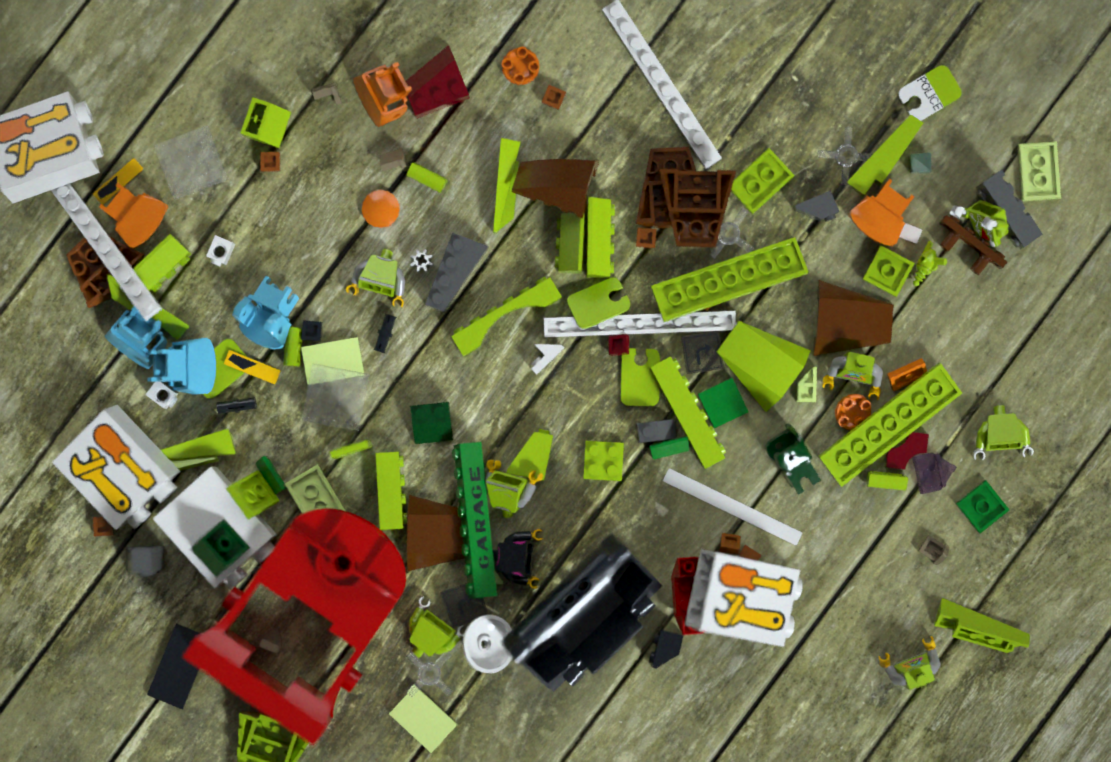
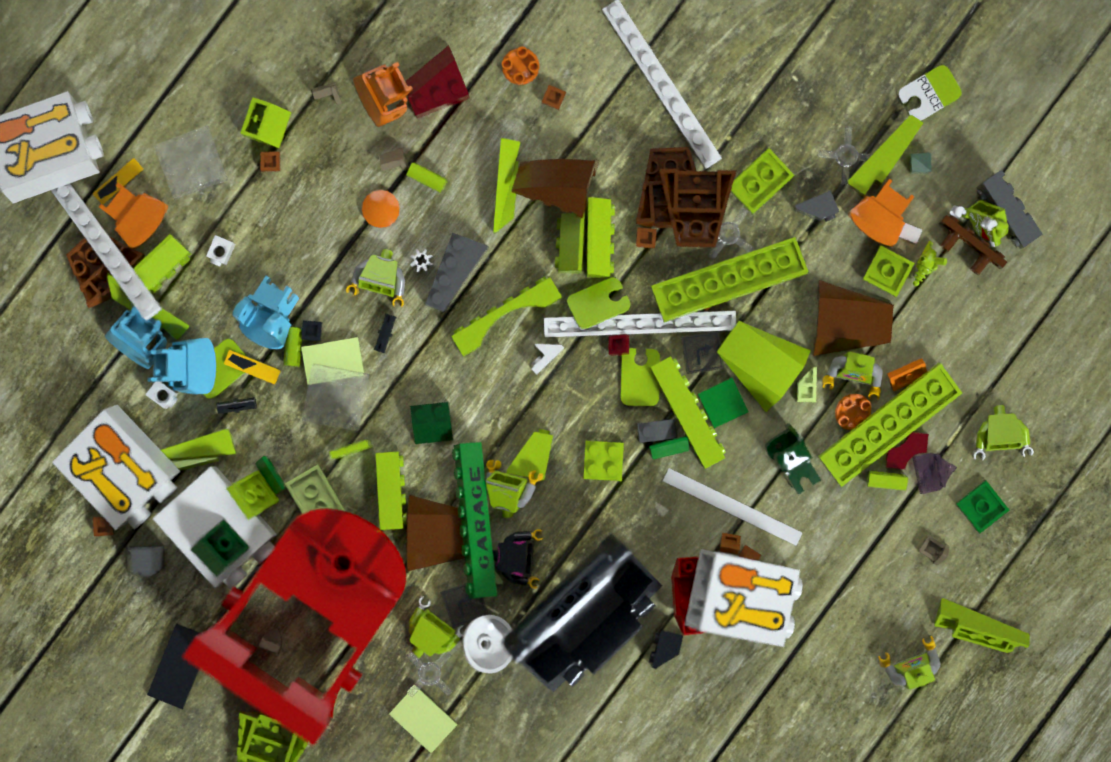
(1039, 171): yellowish green tile -> none

